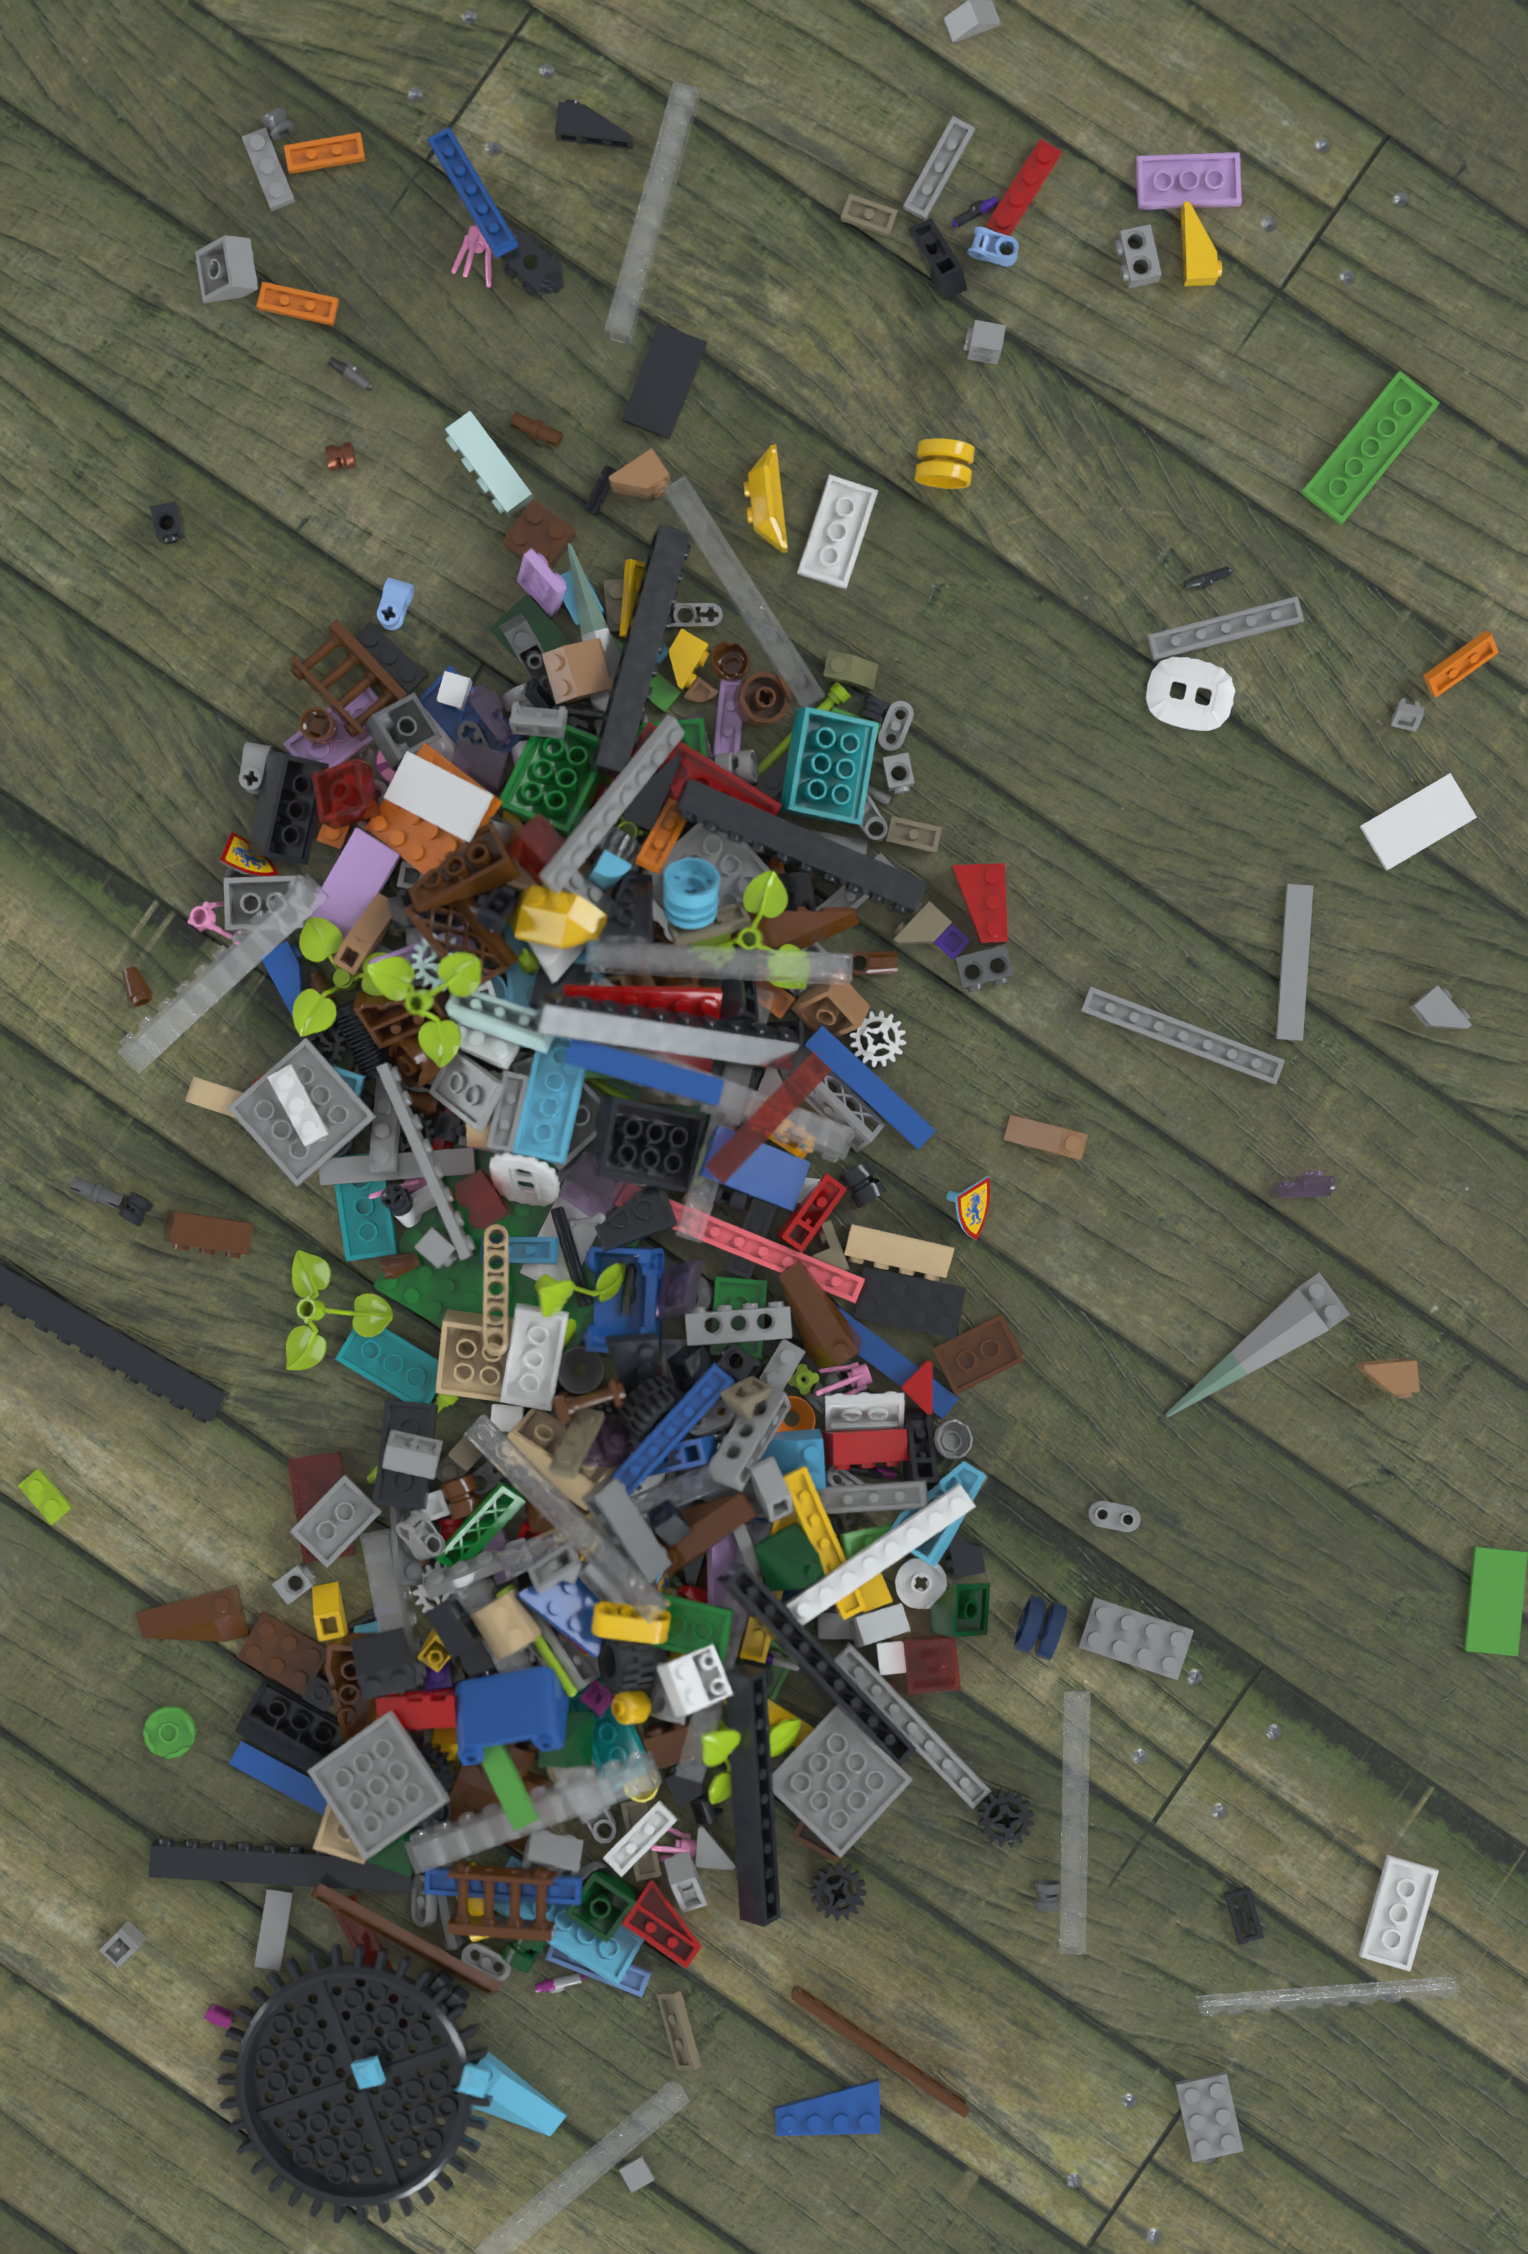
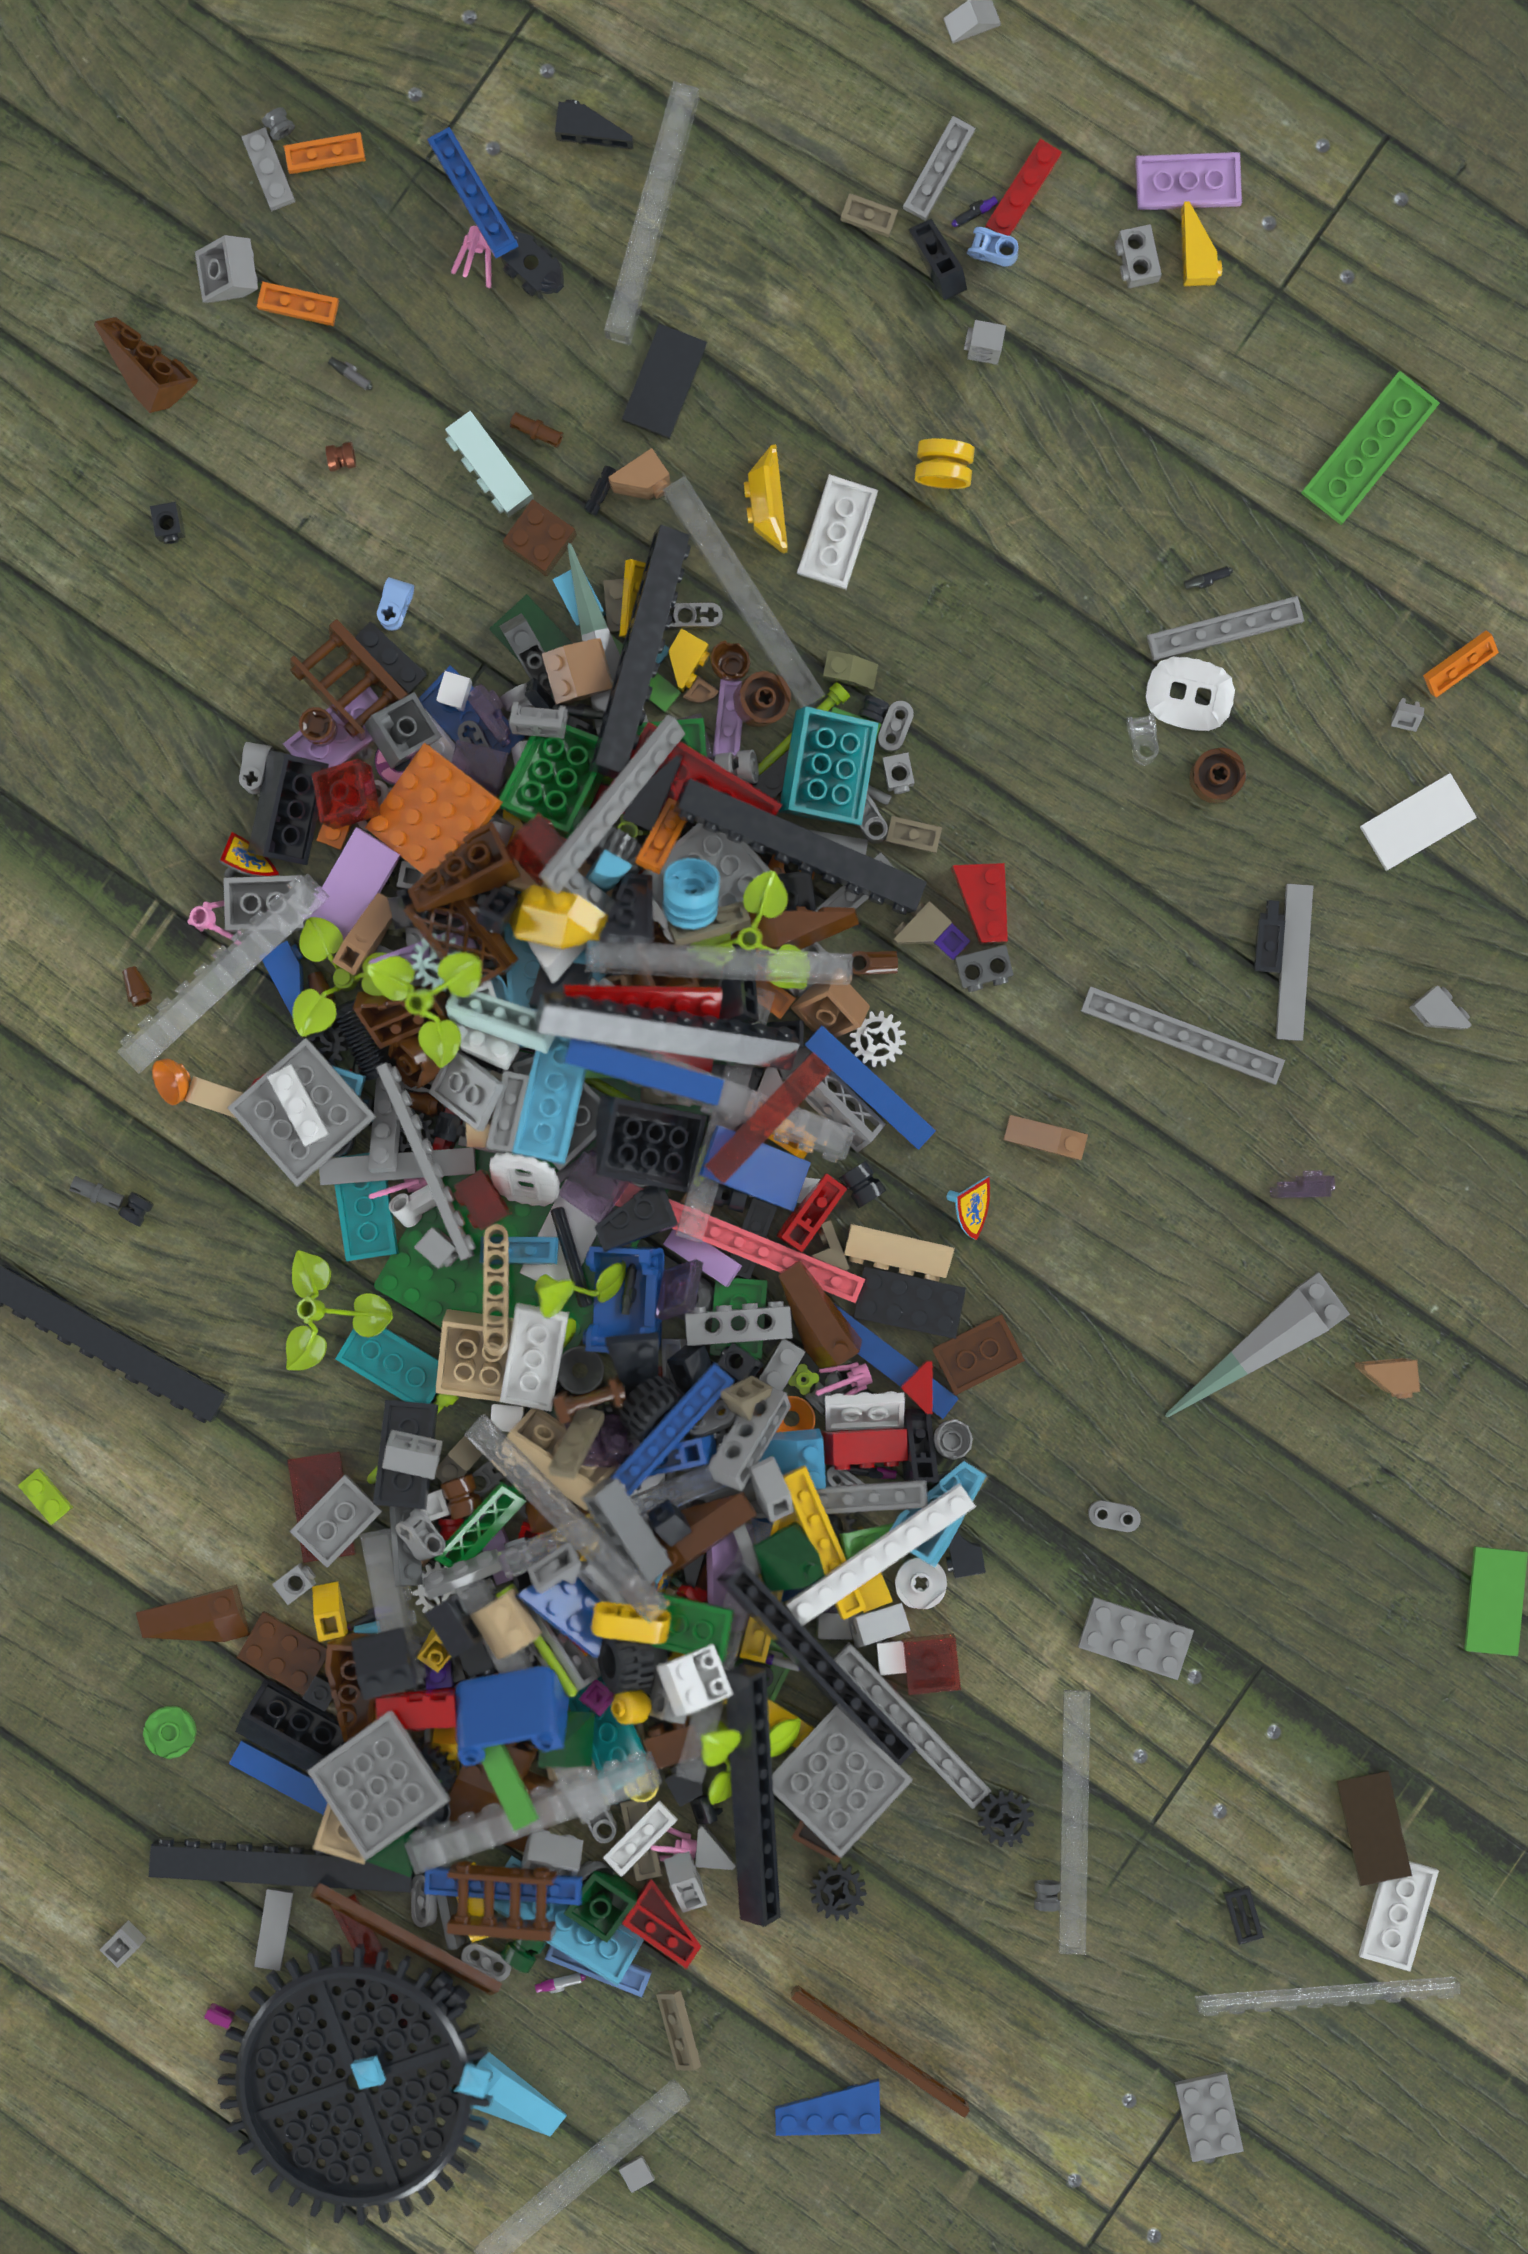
(149, 374): none -> reddish brown wedge
(171, 1080): none -> orange piece
(208, 1233): reddish brown wedge -> none
(397, 1200): black wheel -> none
(399, 1264): reddish brown cone -> none
(438, 796): white tile -> none
(528, 962): lime plate -> none
(541, 583): lavender plate -> none
(599, 1218): light grey hinge -> none
(714, 1261): none -> lavender tile
(961, 1611): dark green slope -> none
(1040, 1628): dark blue wheel -> none
(1143, 732): none -> clear piece
(1232, 775): none -> reddish brown brick
(1270, 939): none -> black hinge
(1374, 1828): none -> dark brown tile

